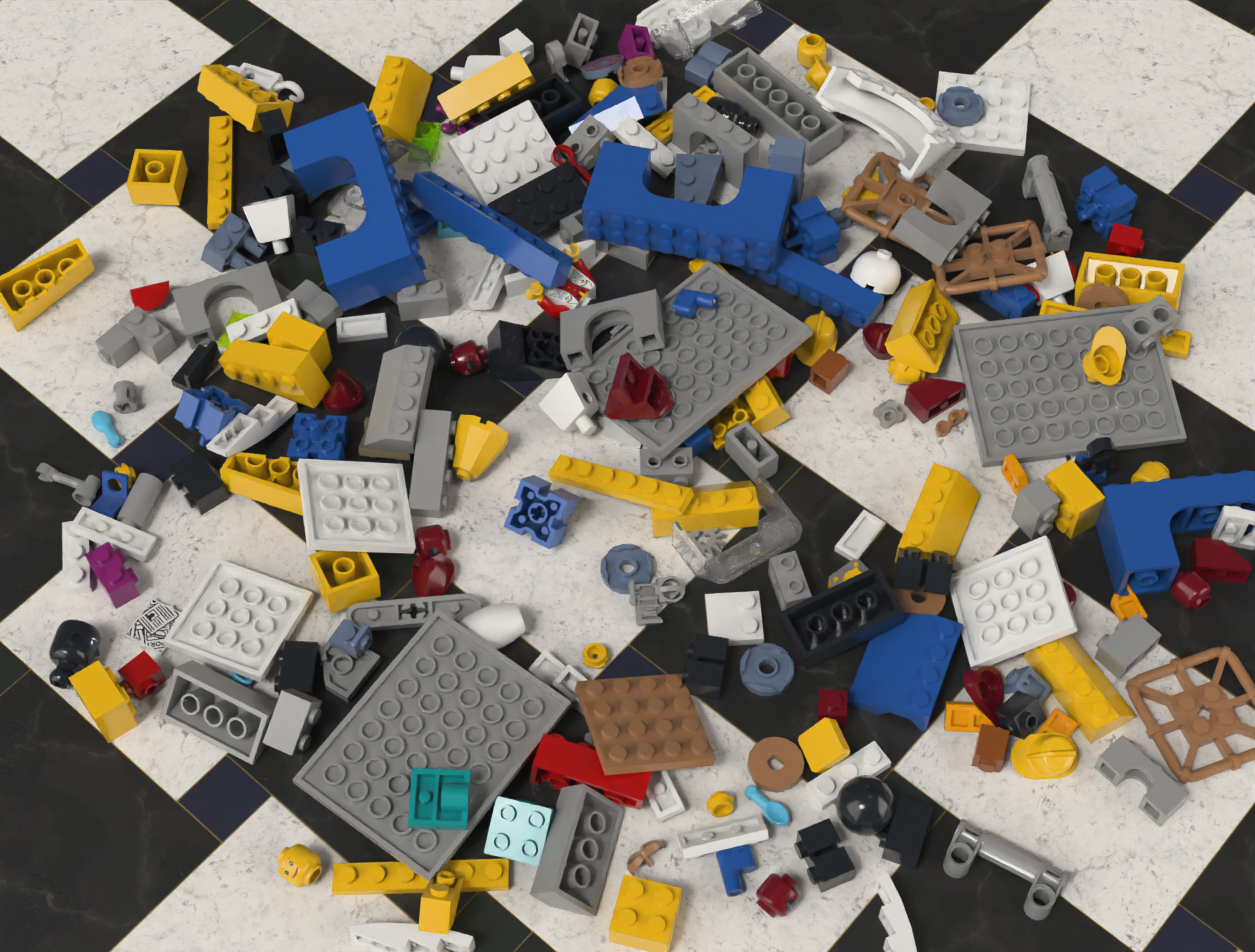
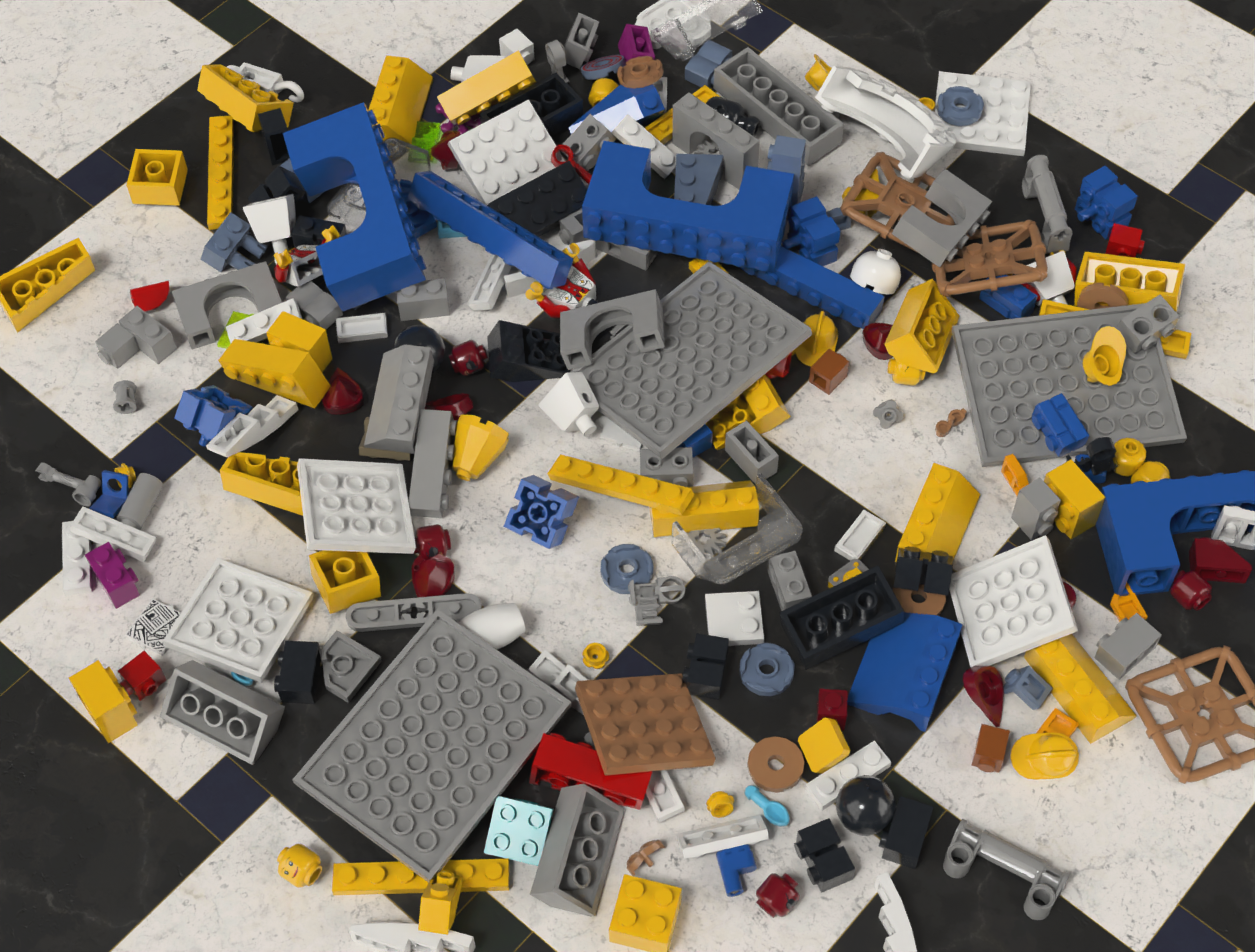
(72, 650): black piece -> none
(103, 423): medium azure piece -> none
(197, 367): black panel -> none
(198, 482): black piece -> none
(292, 722): light grey brick -> none
(302, 262): none -> torso
(319, 438): blue brick -> none
(352, 638): sand blue bracket -> none
(439, 799): teal plate -> none
(443, 153): none -> dark red piece
(458, 404): none -> dark red piece
(637, 393): dark red piece -> none
(689, 301): blue piece -> none
(808, 46): yellow head -> none
(932, 397): dark red slope -> none
(964, 717): light orange tile -> none
(1020, 715): black brick -> none
(1060, 425): none -> blue brick
(1126, 761): light grey arch -> none
(1129, 456): none -> yellow head

